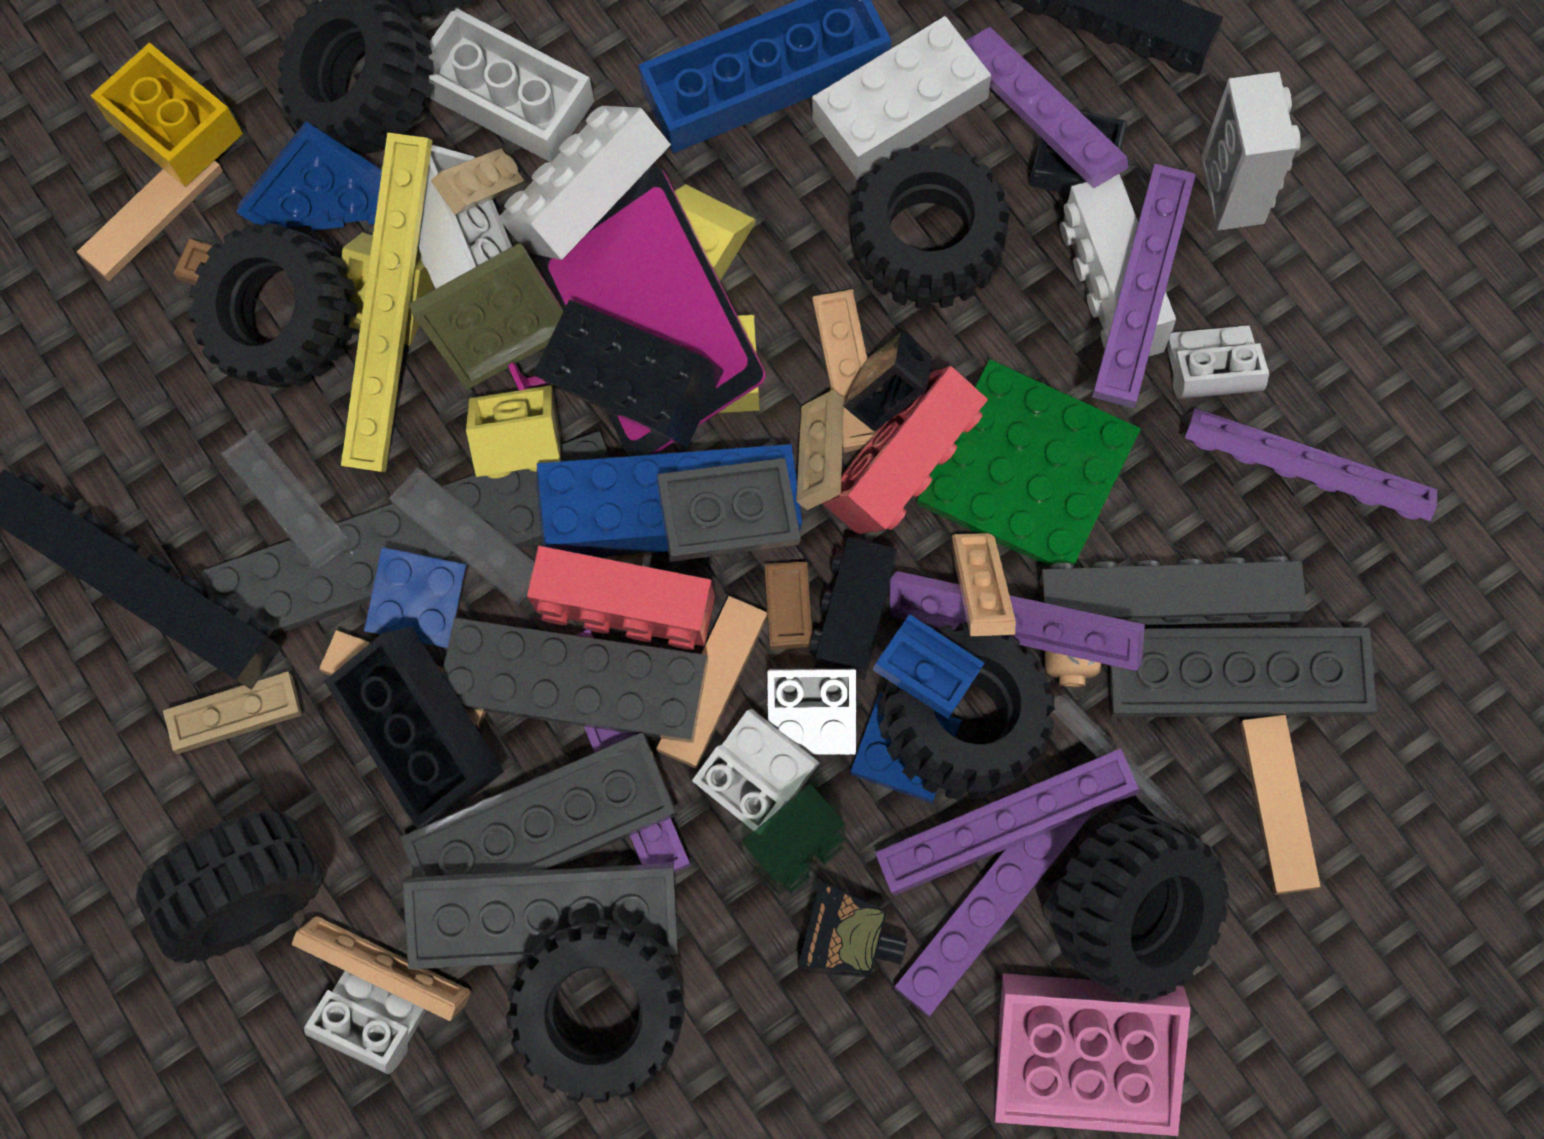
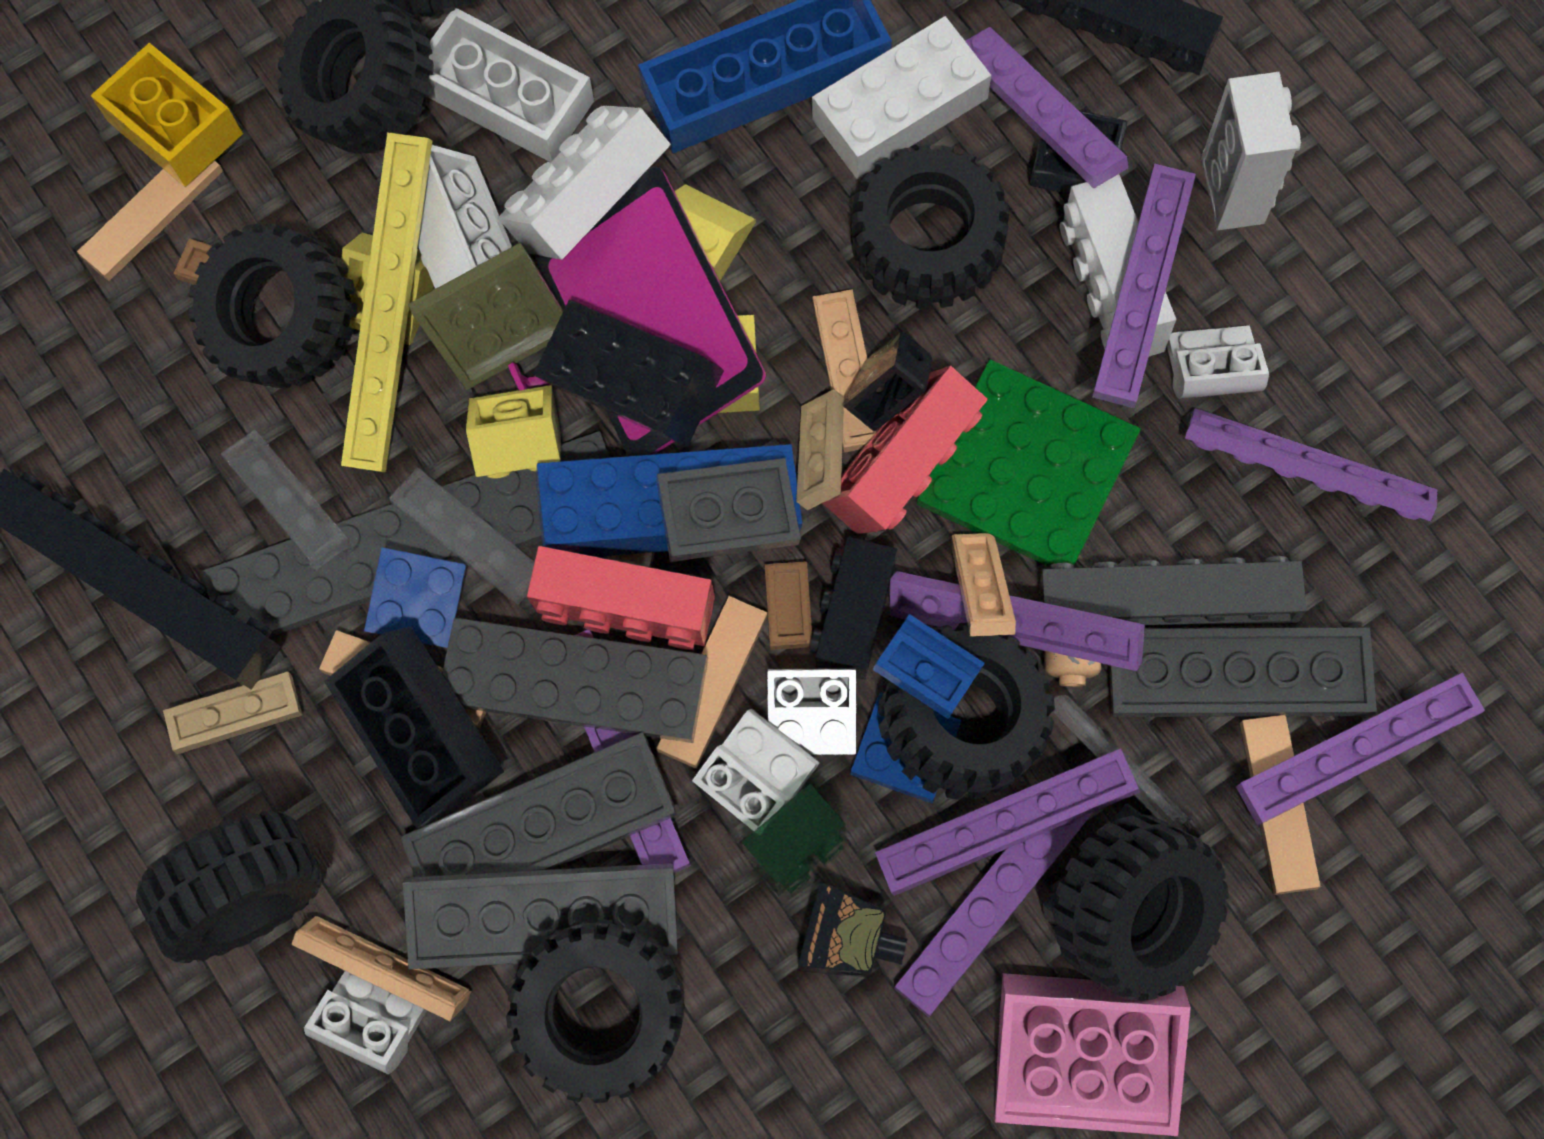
(314, 185): blue plate -> none
(478, 180): tan plate -> none
(1359, 749): none -> medium lavender plate

